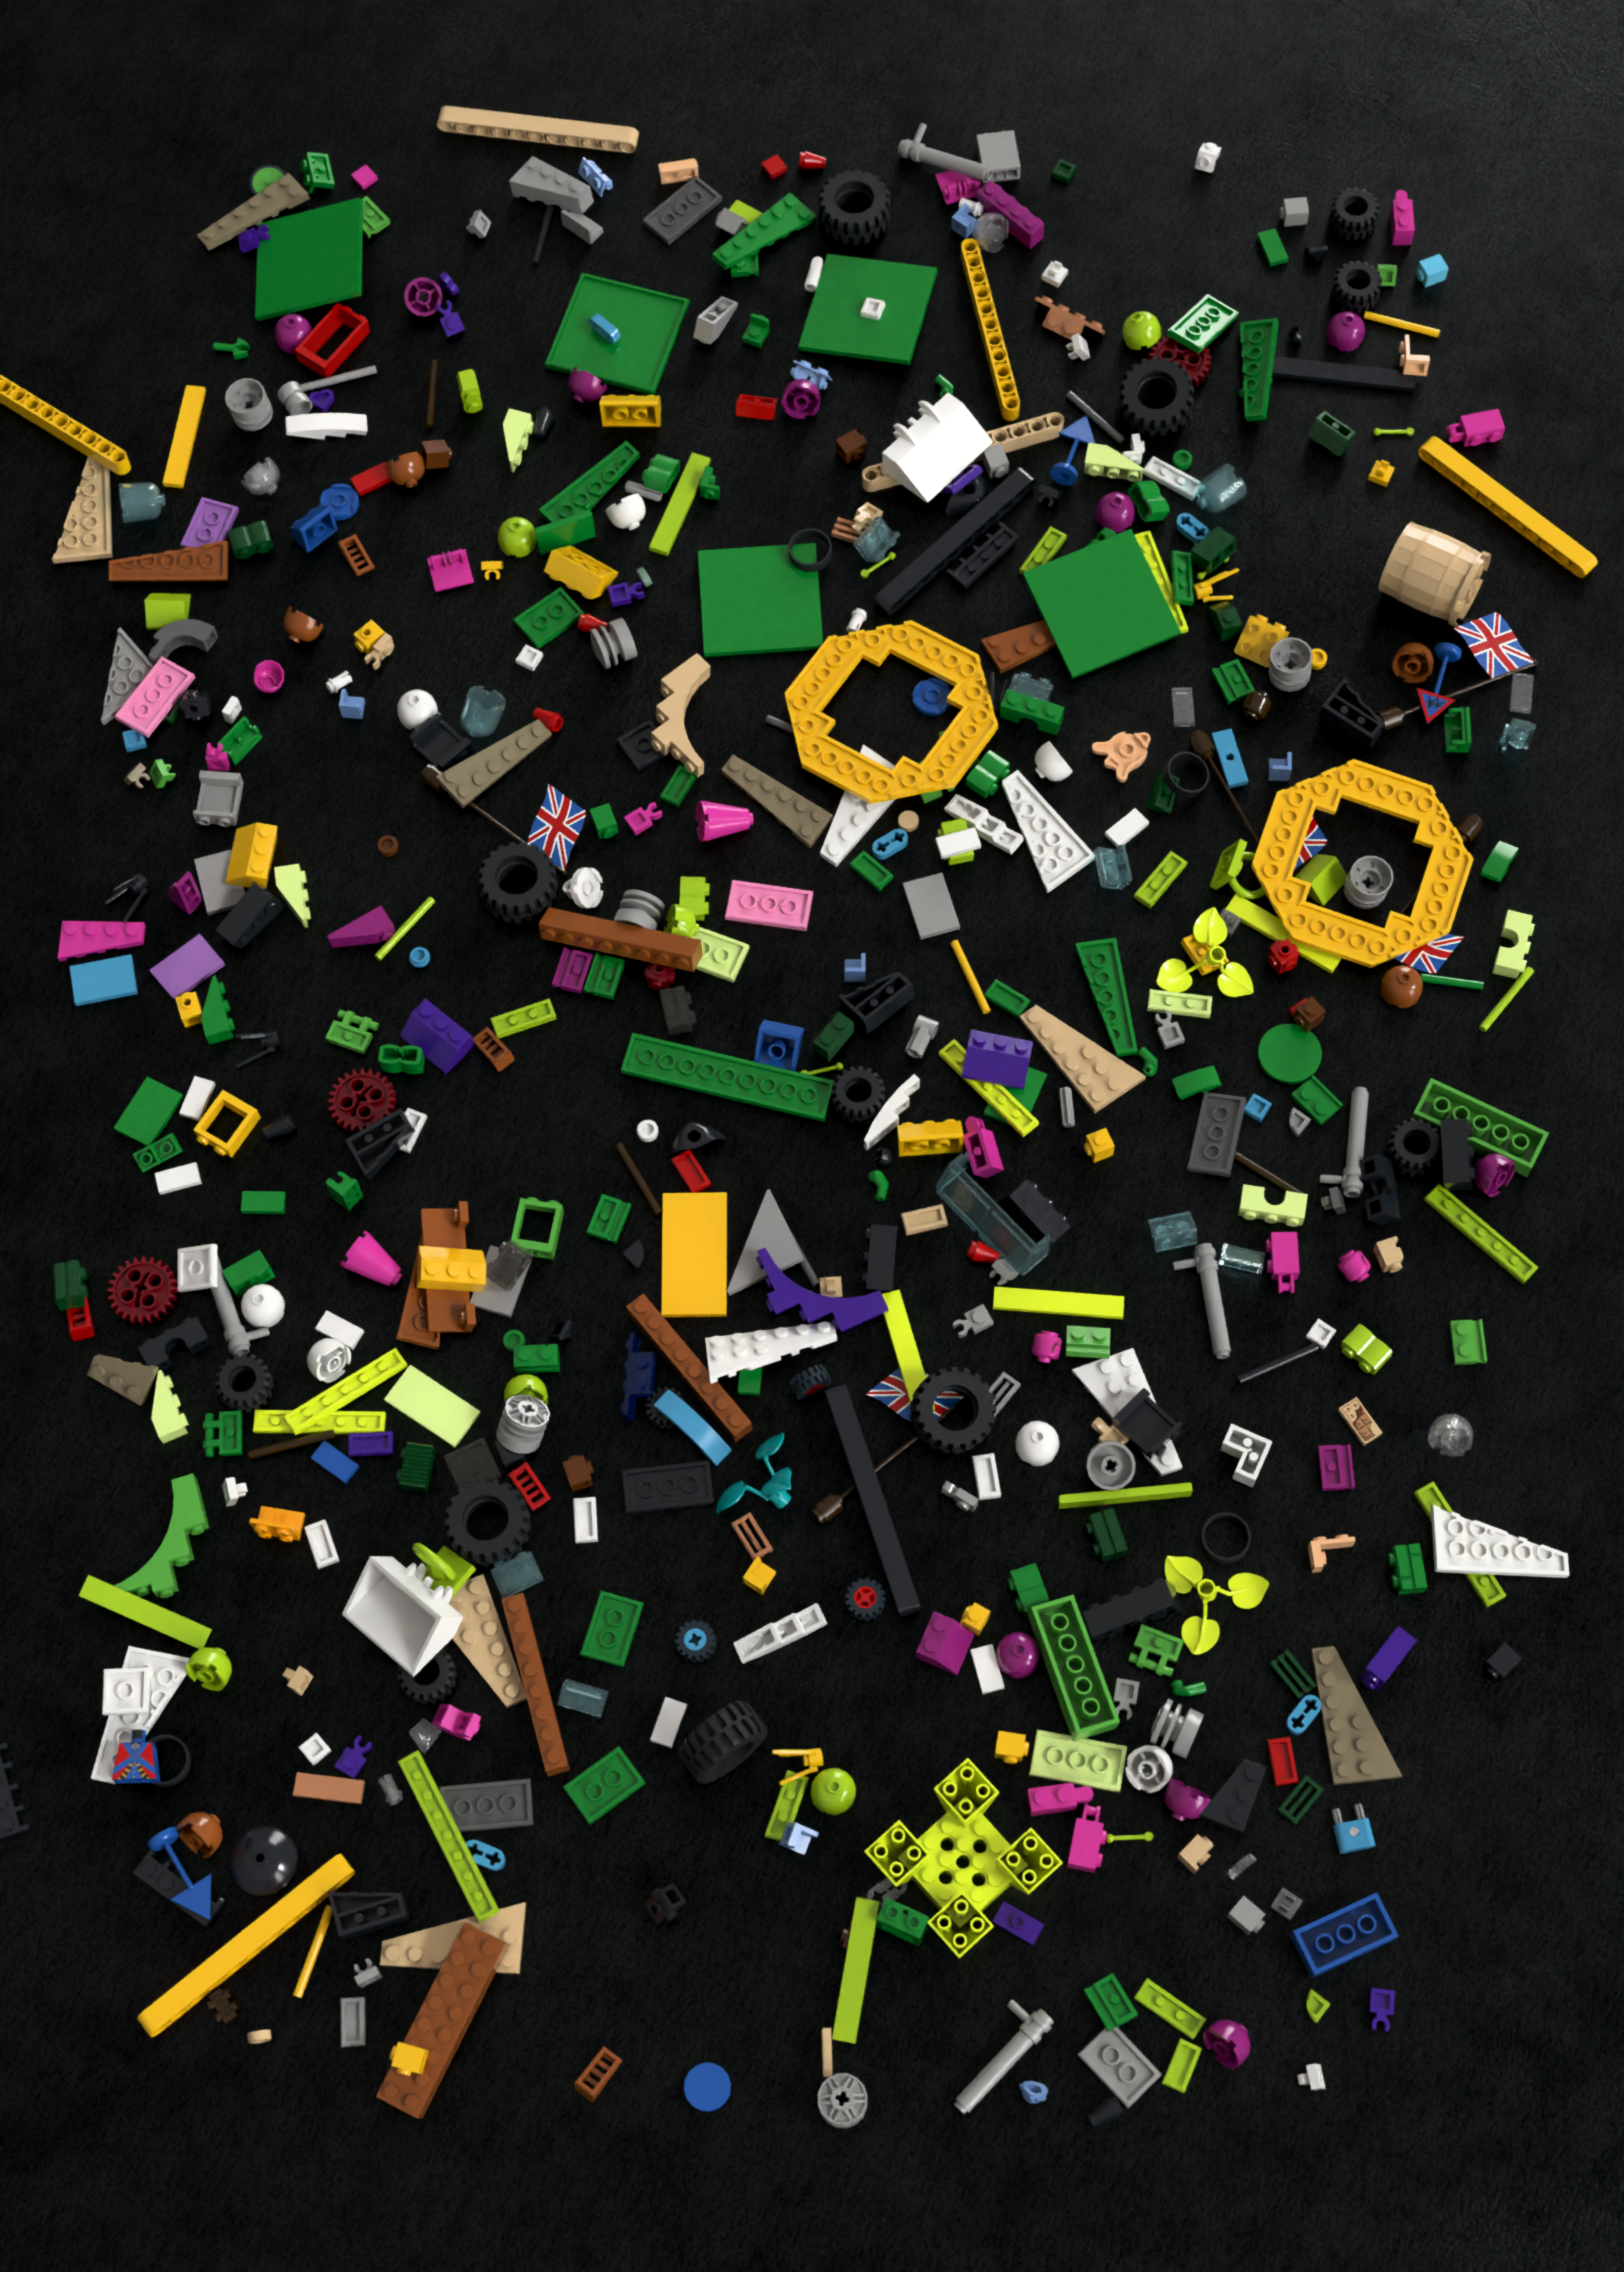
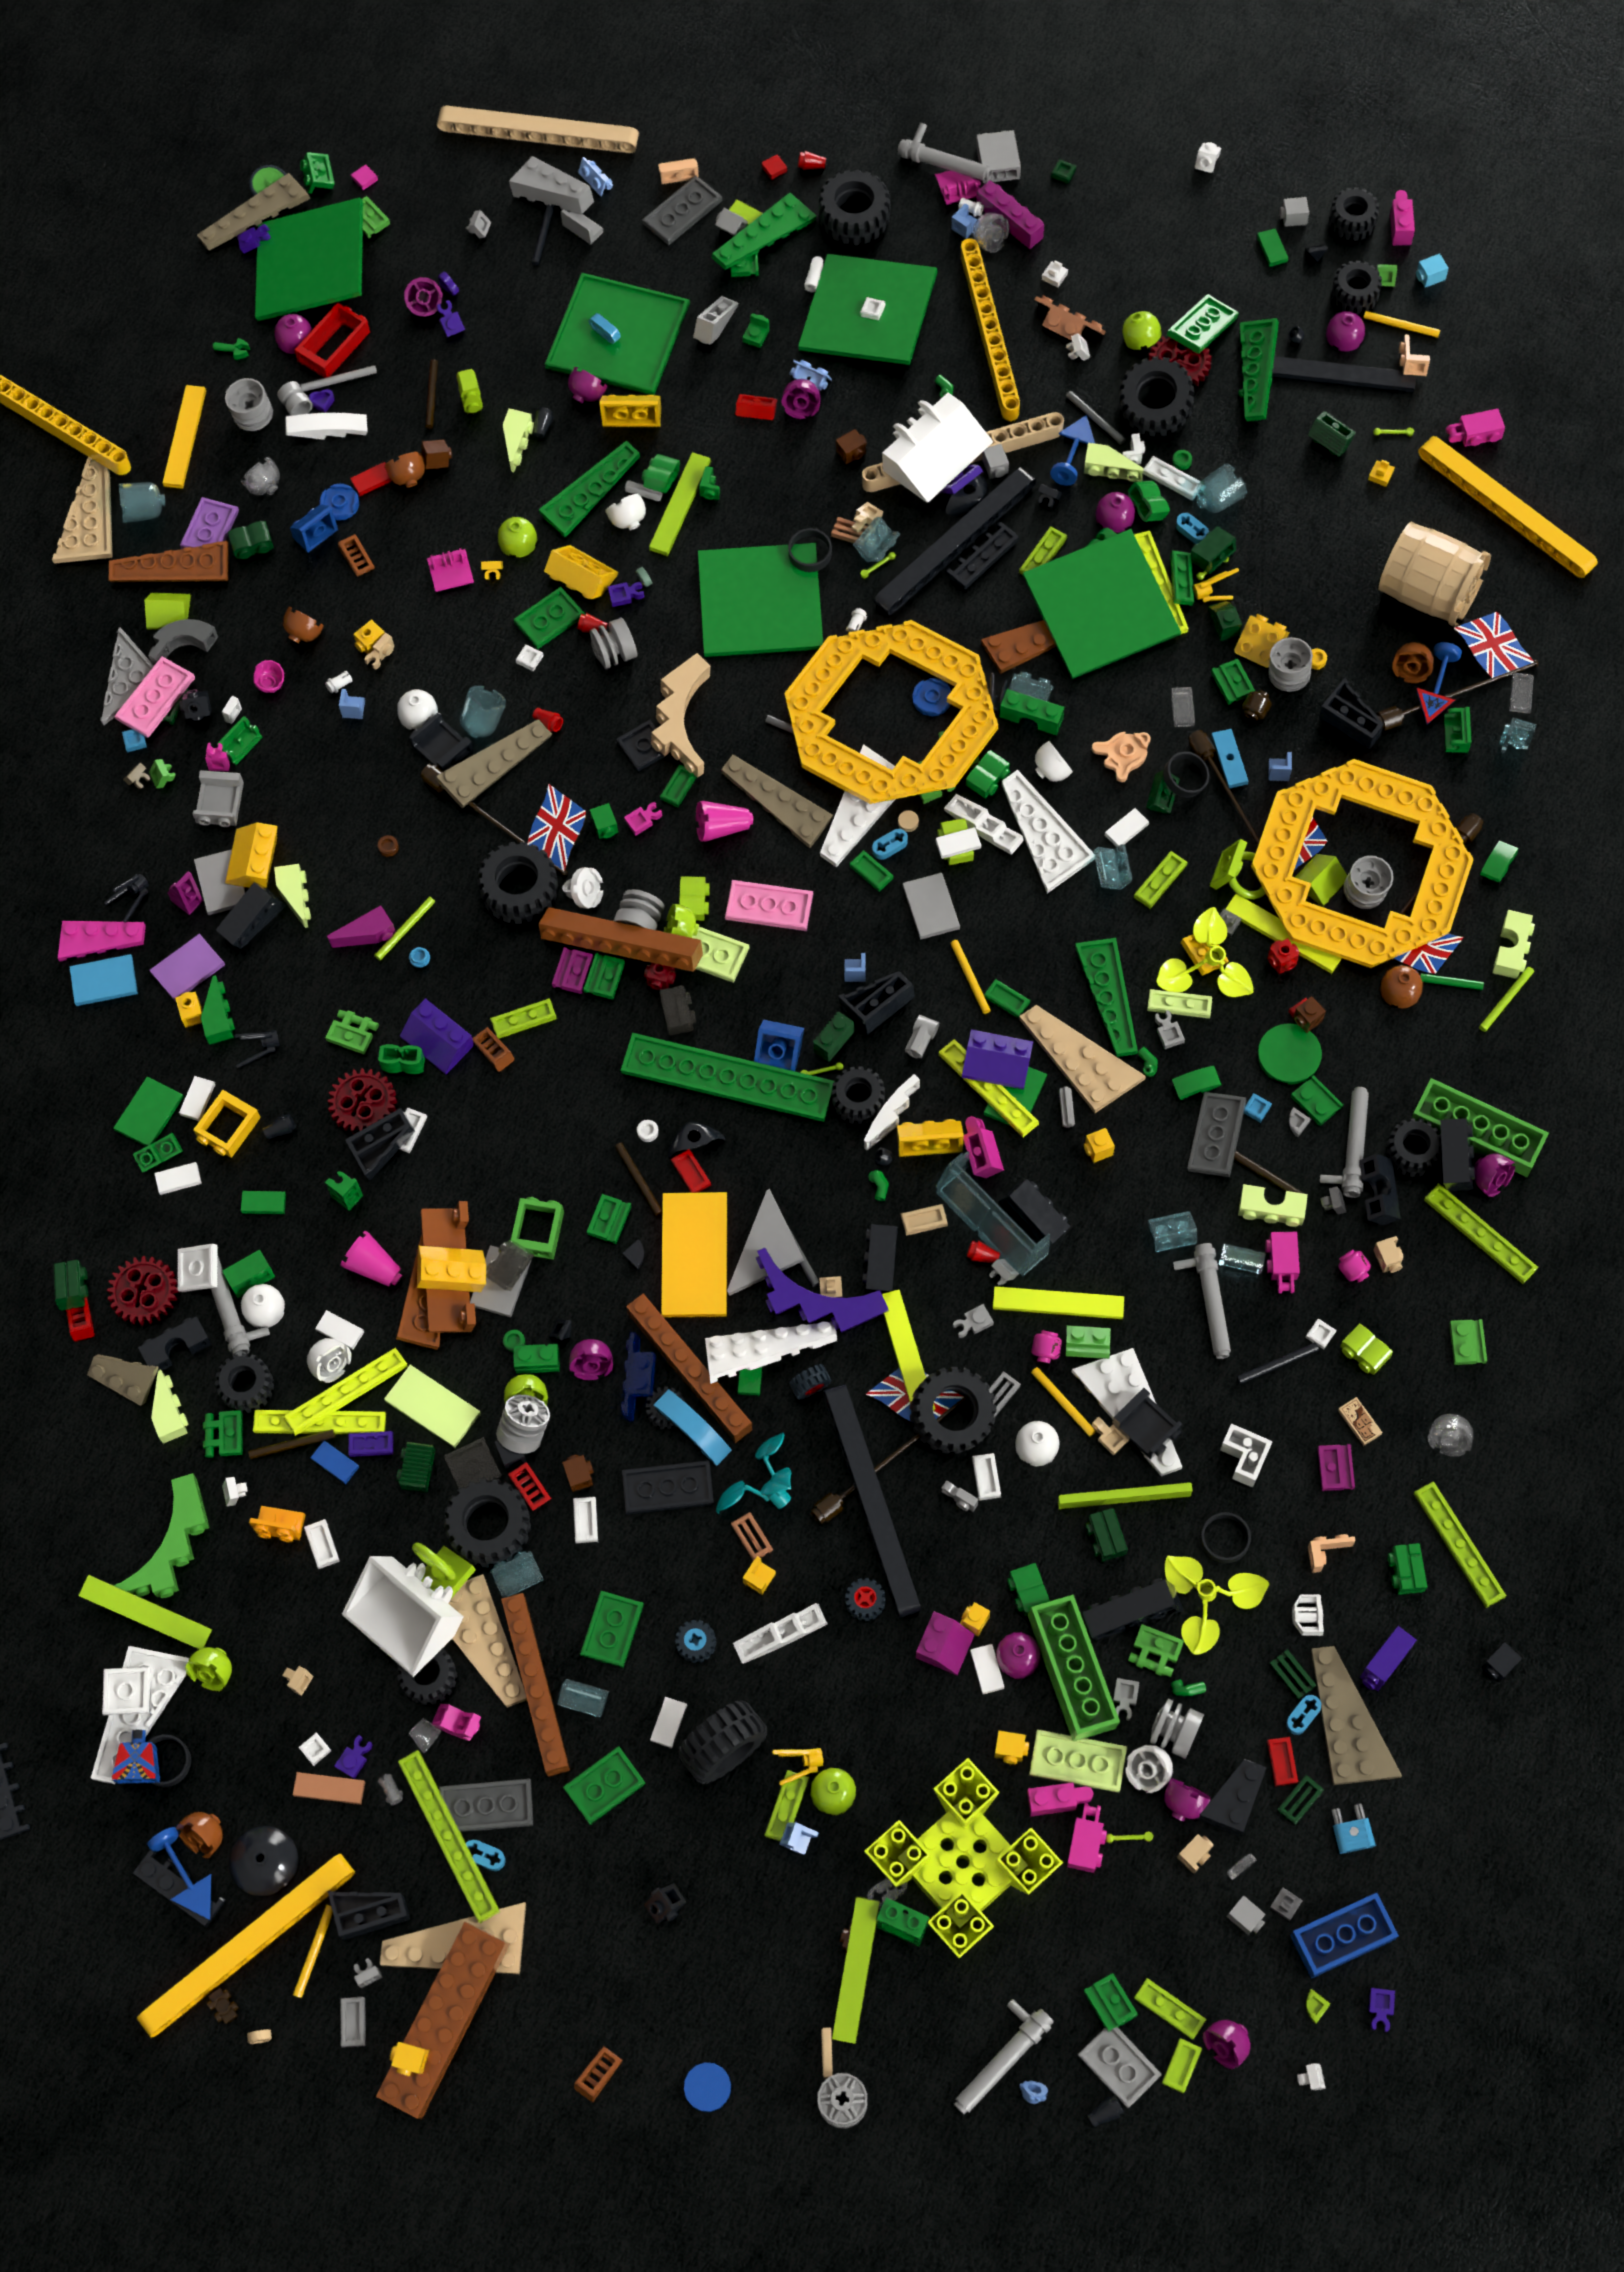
(565, 532): green tile -> none
(590, 1359): none -> magenta cylinder
(1018, 1923): dark purple plate -> none
(1061, 1399): none -> yellow bar
(1110, 1478): light grey wheel -> none
(1308, 1615): none -> white piece
(1484, 1549): white wing -> none

